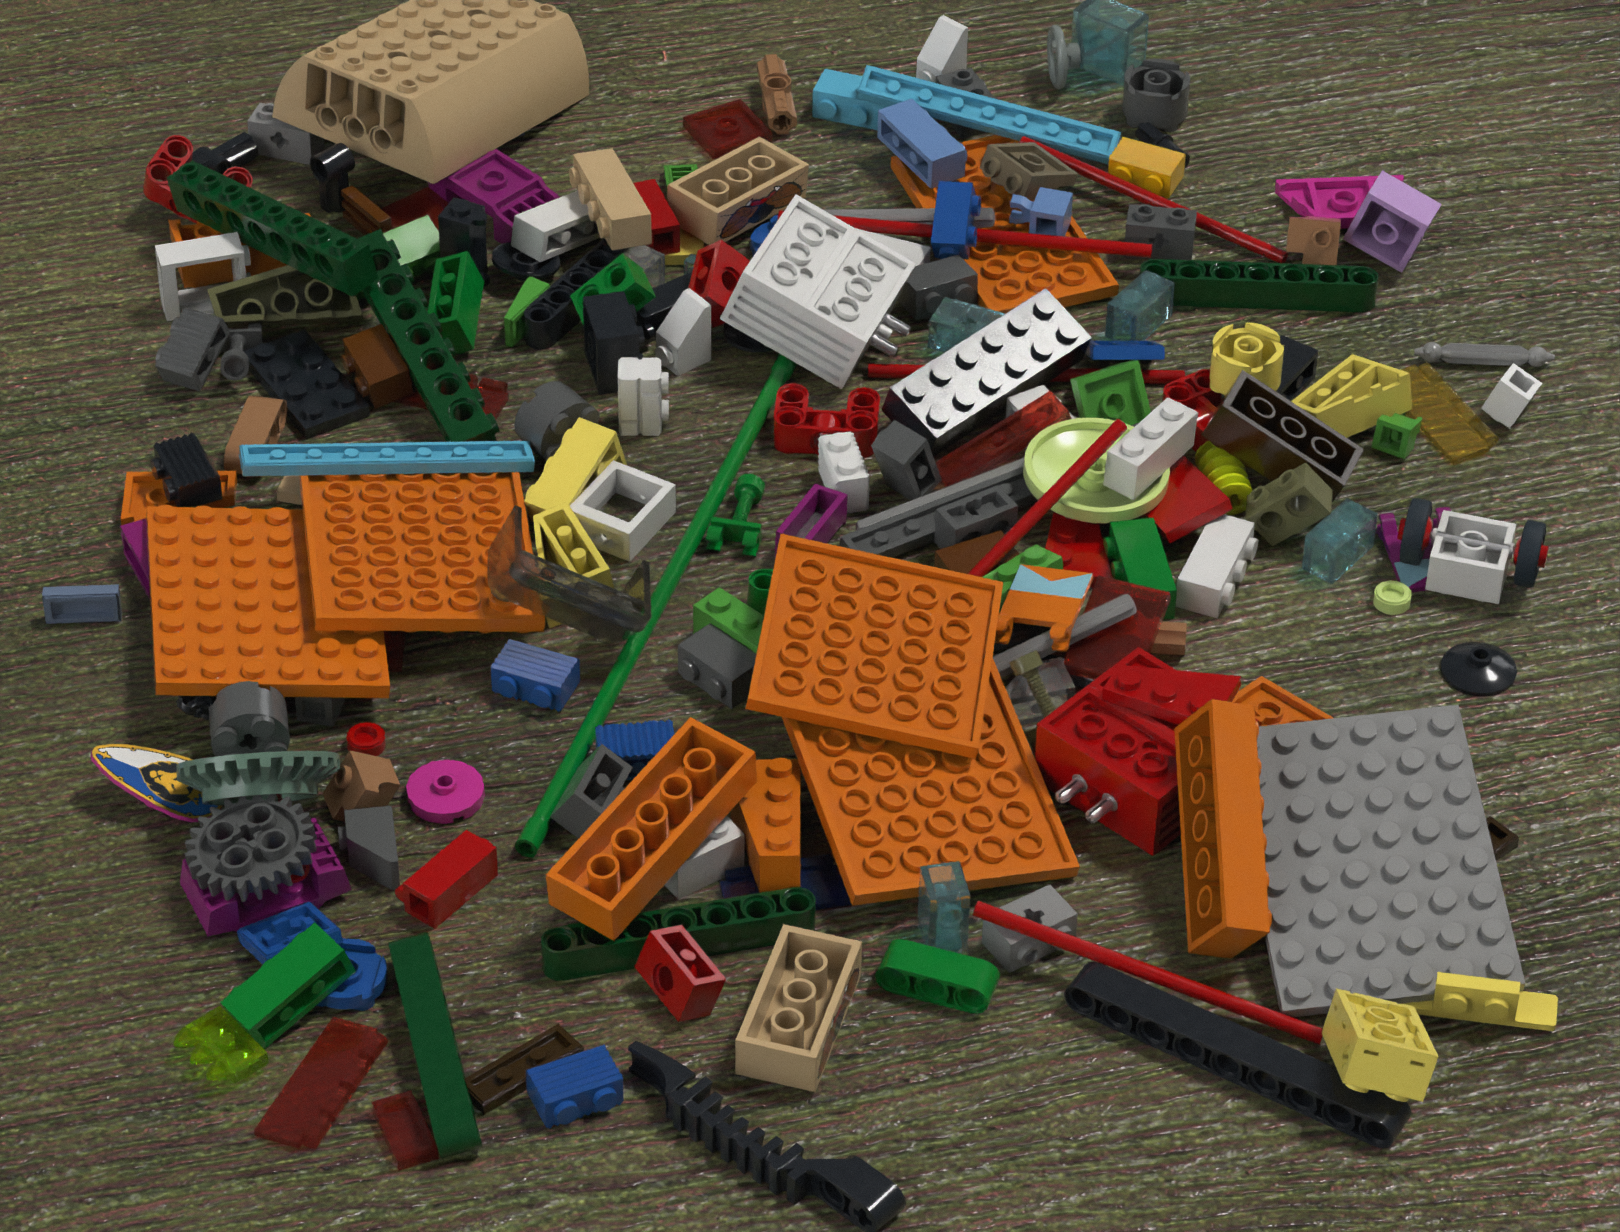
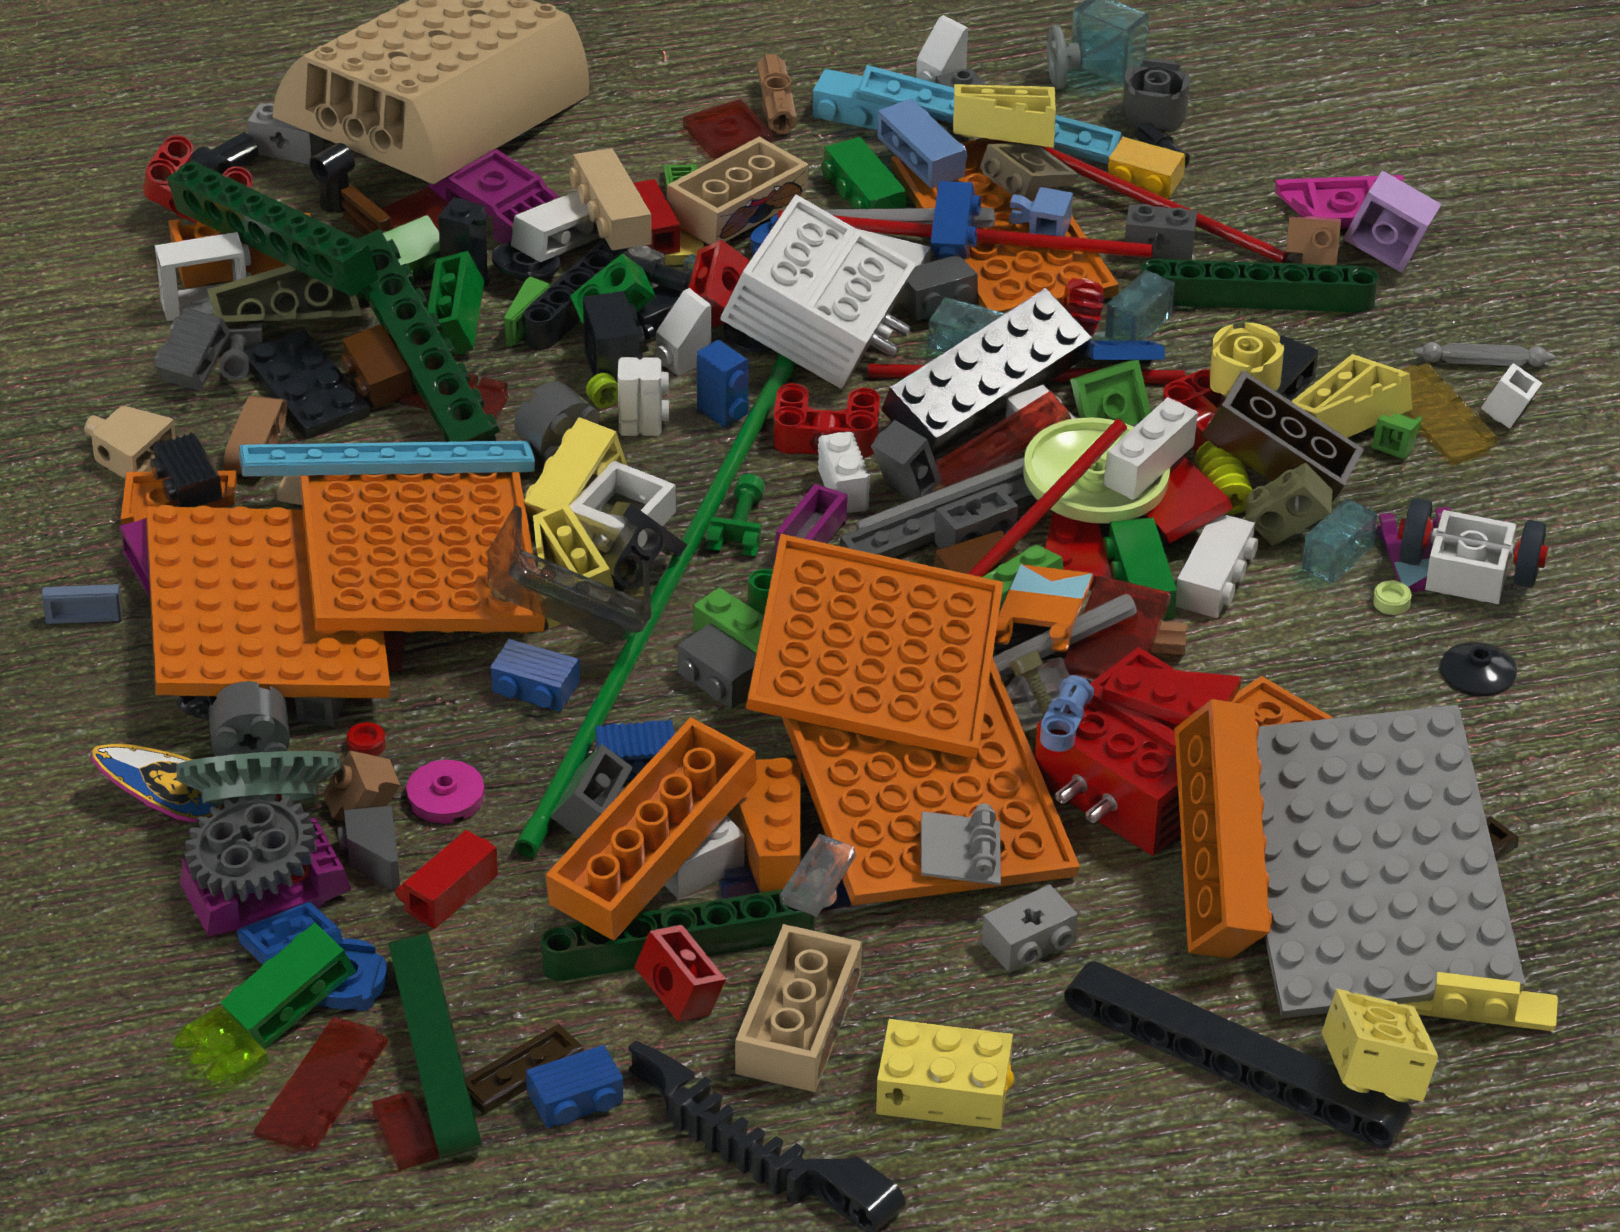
(127, 438): none -> tan torso
(599, 383): none -> lime bush
(626, 544): none -> black tile
(662, 274): none -> black axle
(722, 383): none -> blue brick
(818, 875): none -> clear tile
(861, 176): none -> green brick
(937, 976): green beam -> none
(944, 906): clear light blue brick -> none
(944, 1074): none -> light yellow piece
(962, 846): none -> light grey hinge
(1005, 113): none -> light yellow wedge
(1057, 716): none -> medium blue connector
(1084, 302): none -> red gear
(1148, 972): red piece -> none

